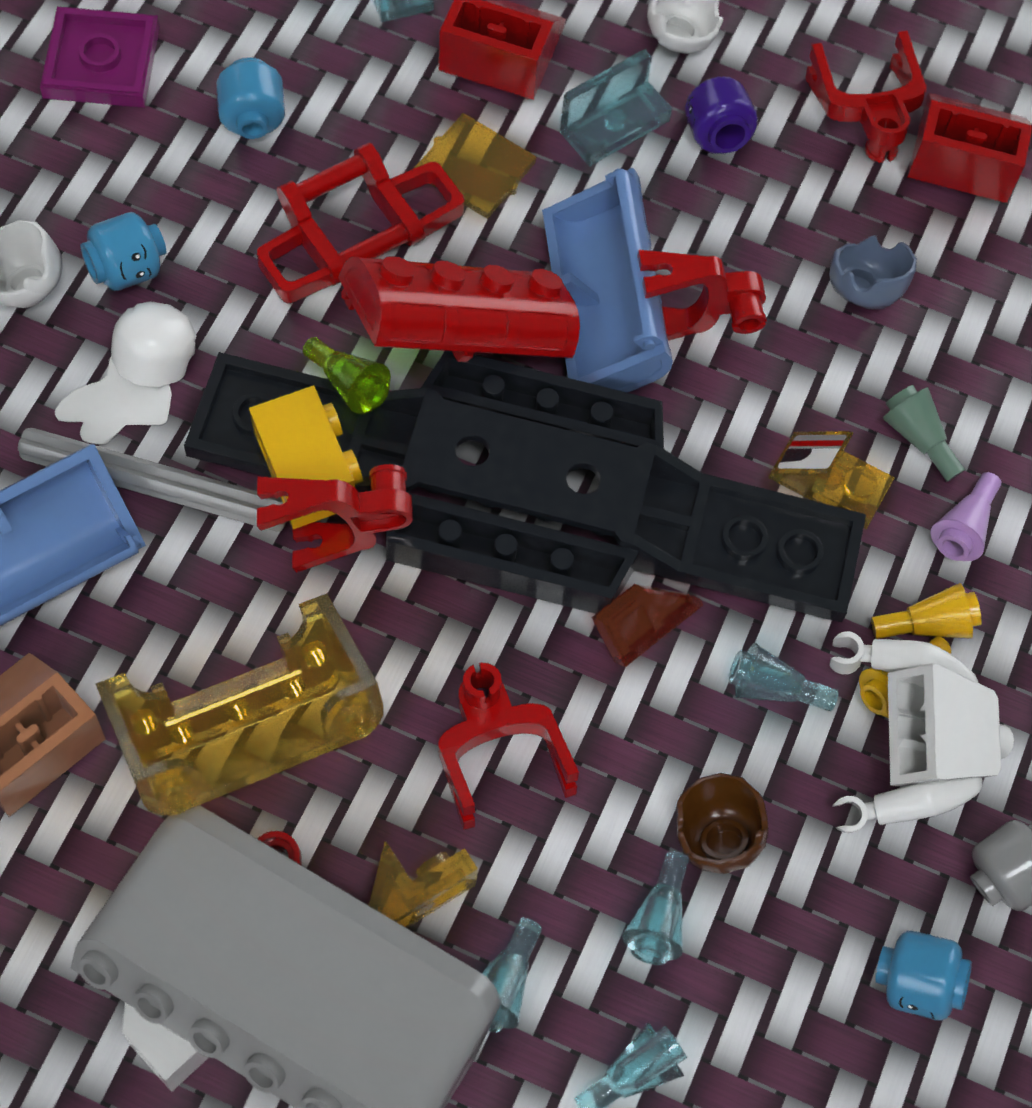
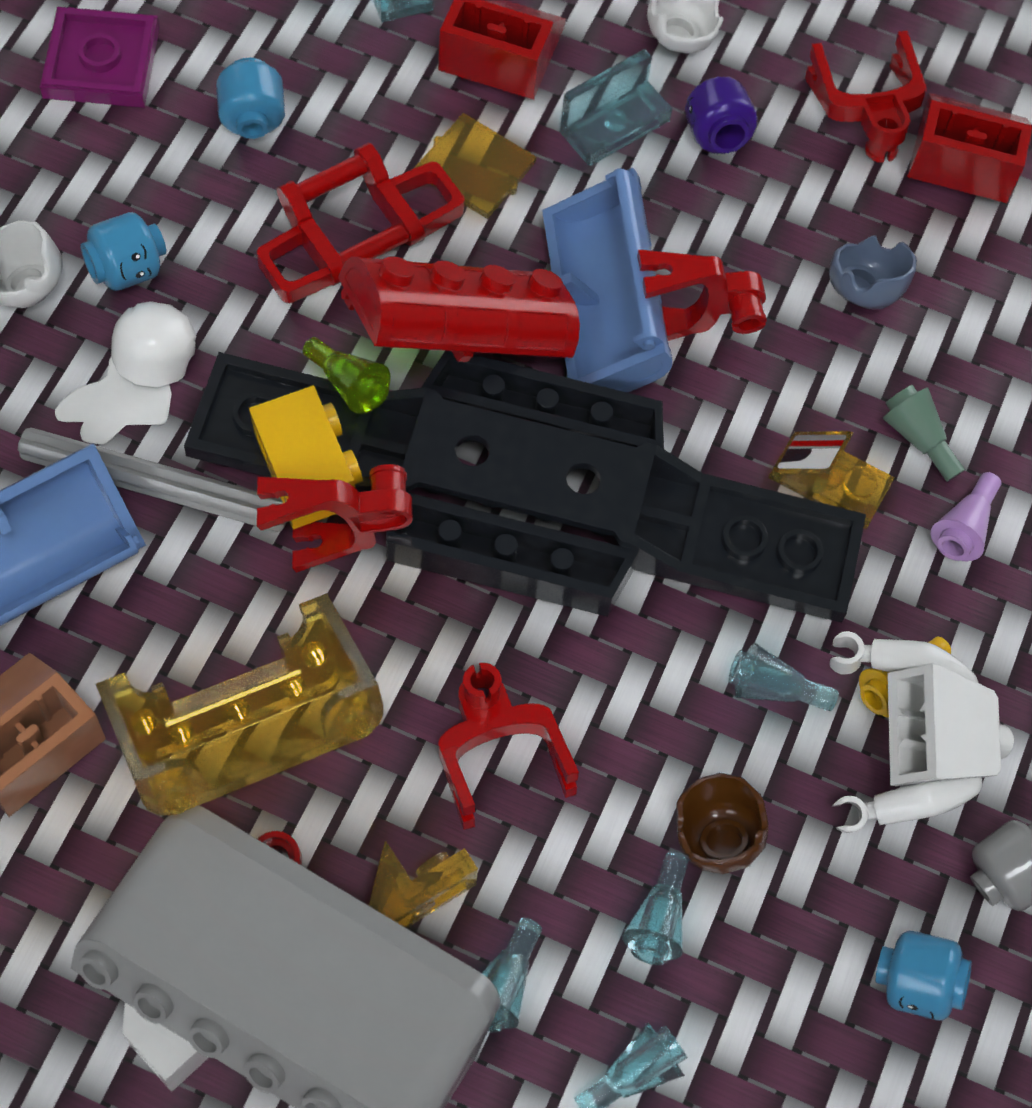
(641, 619): clear red tile -> none
(943, 615): yellow cone -> none

